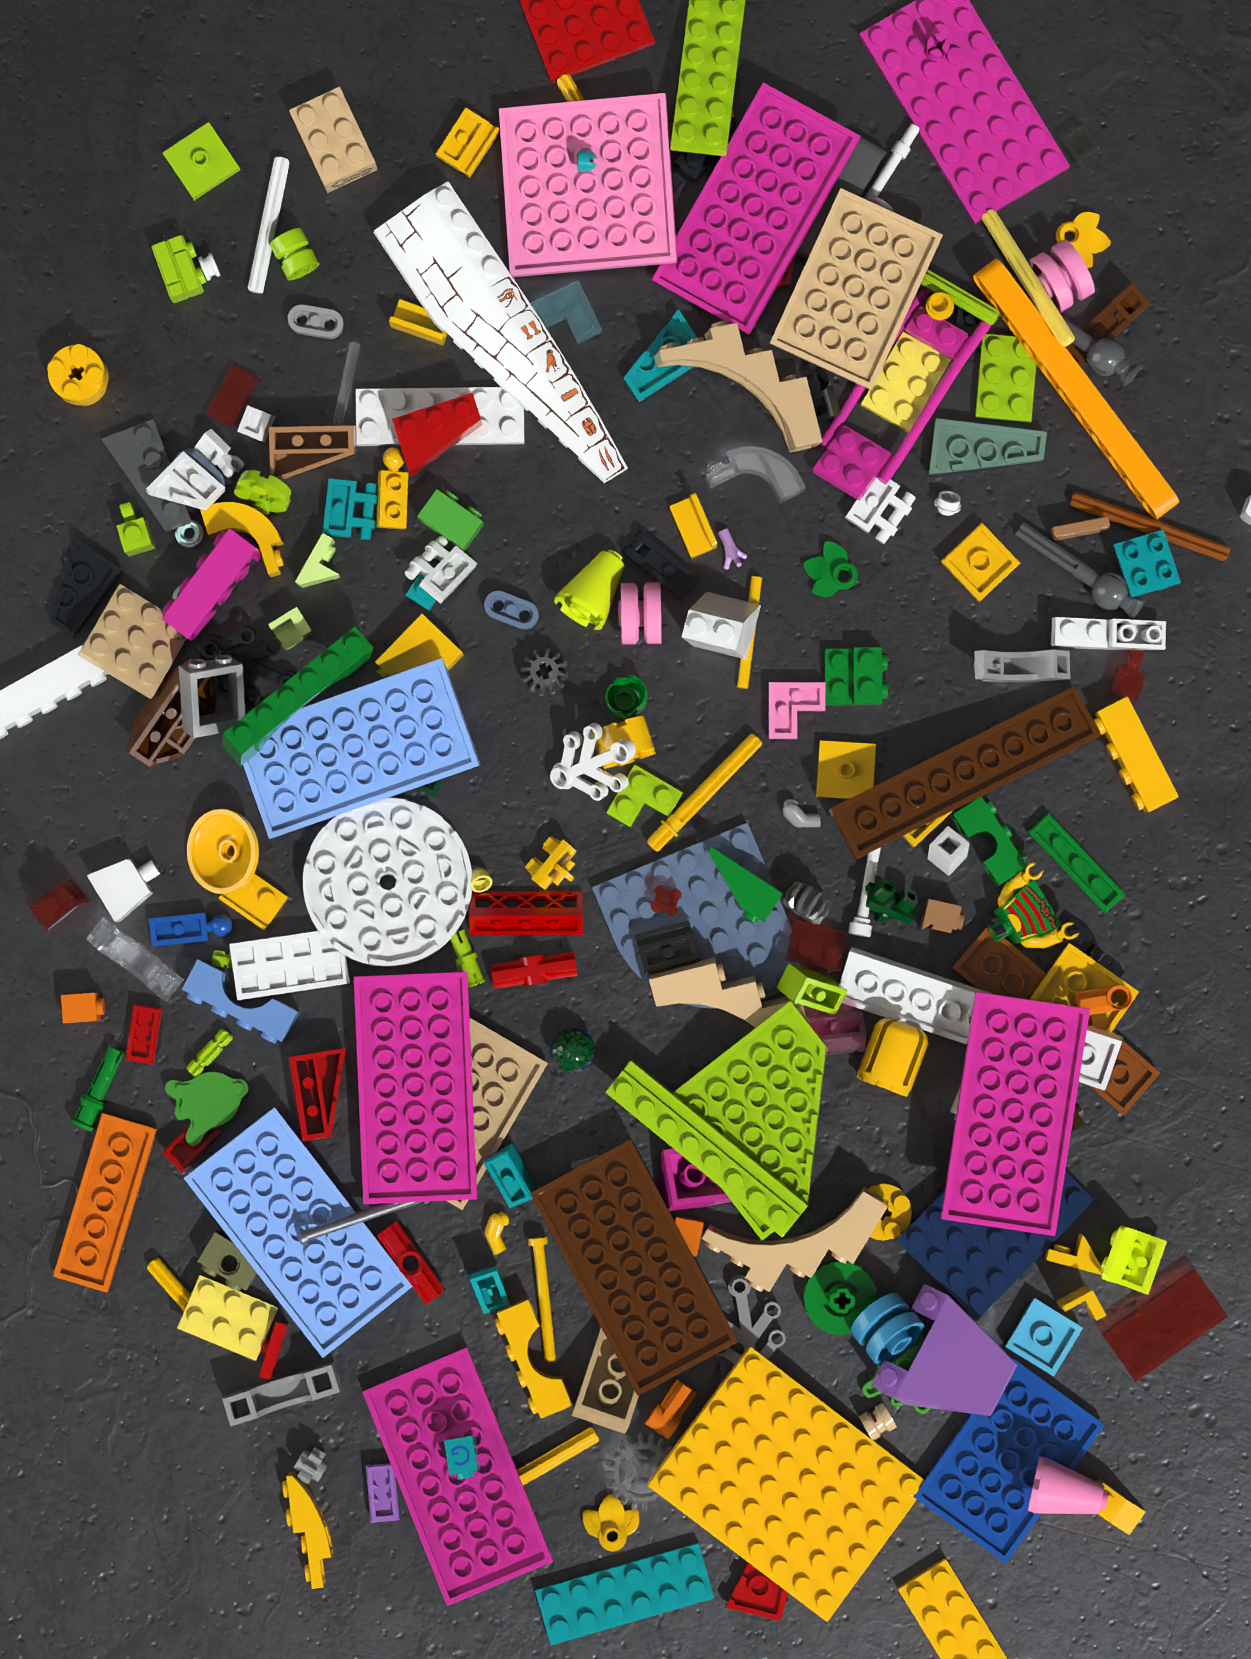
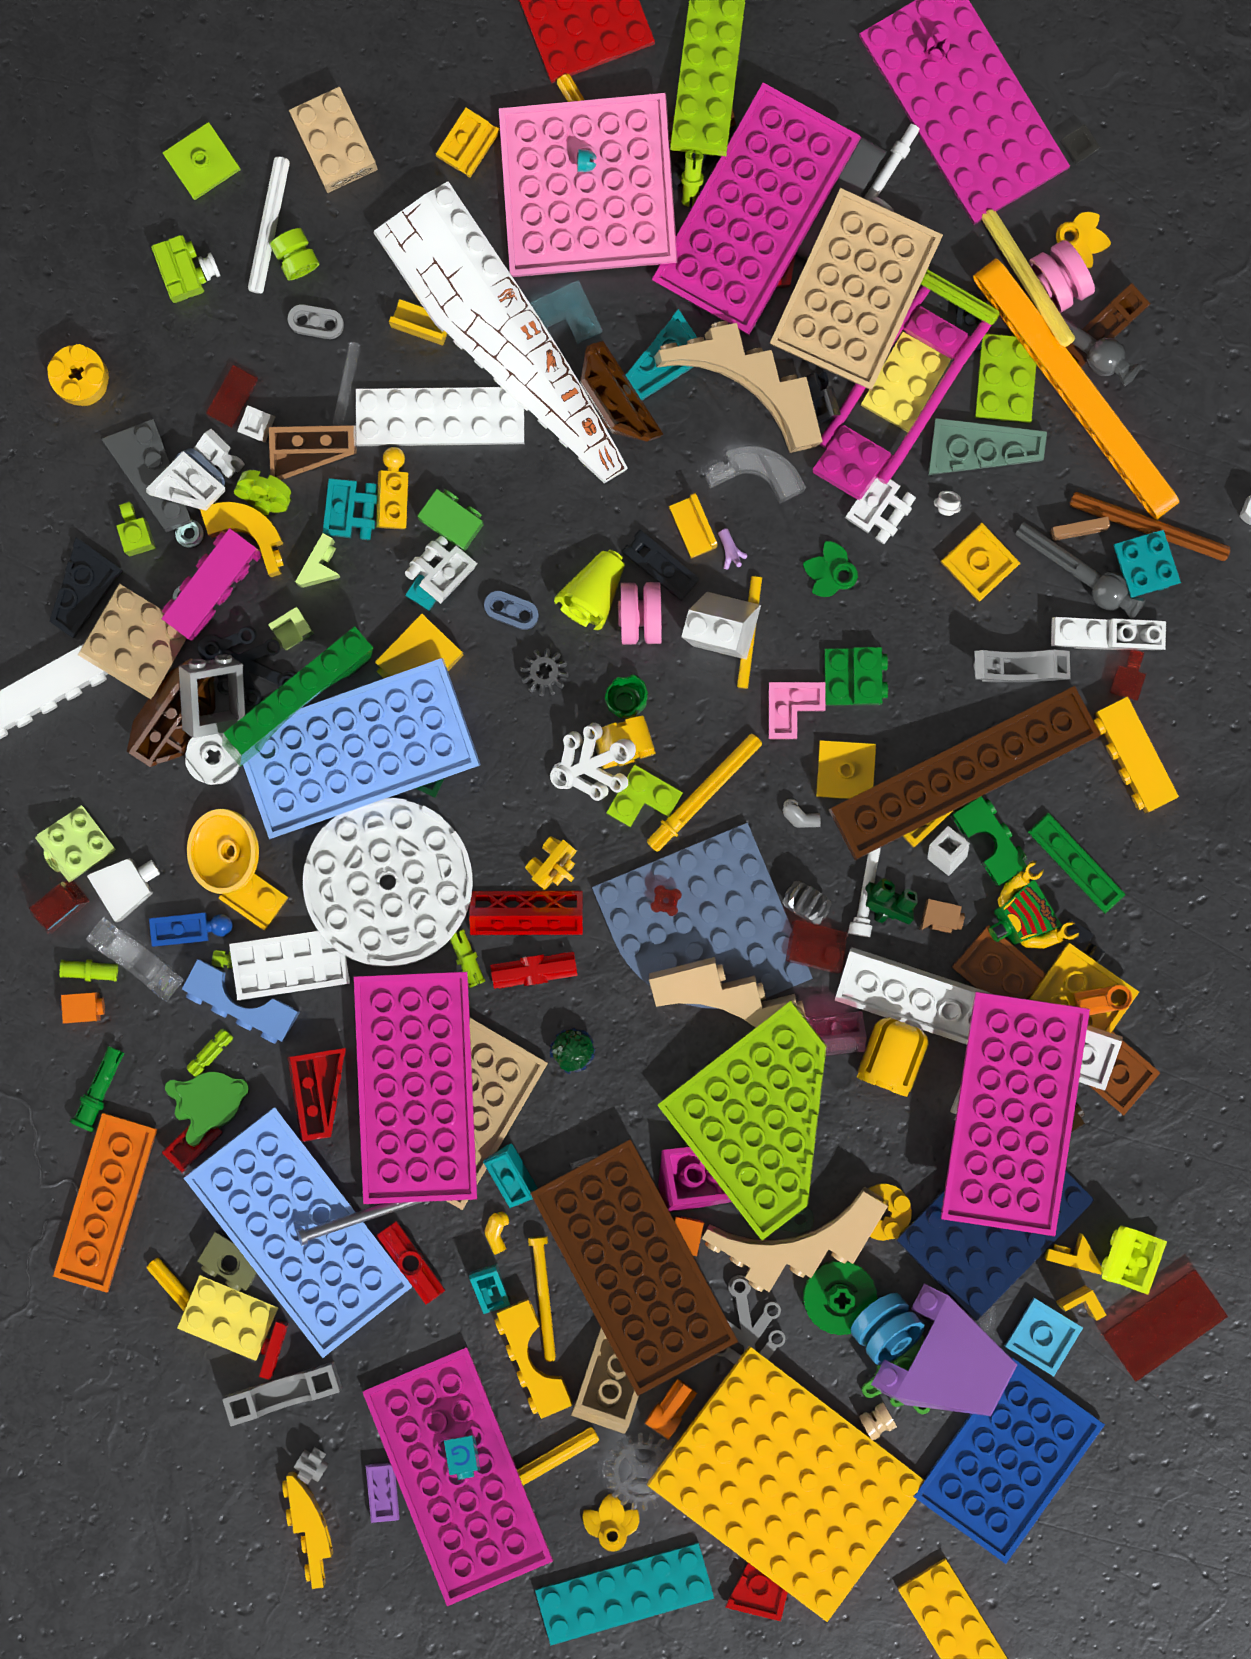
(74, 844): none -> yellowish green plate
(88, 970): none -> lime pin
(143, 1034): red plate -> none
(209, 772): none -> white plate
(435, 429): red wedge -> none
(480, 880): light yellow hinge -> none
(615, 396): none -> reddish brown wedge
(667, 948): pearl dark grey plate -> none
(692, 177): none -> lime pin
(707, 1148): lime plate -> none
(748, 890): green slope -> none
(811, 989): lime brick -> none
(939, 306): yellow plate -> none
(1065, 1491): bright pink cone -> none
(1120, 1510): yellow slope -> none

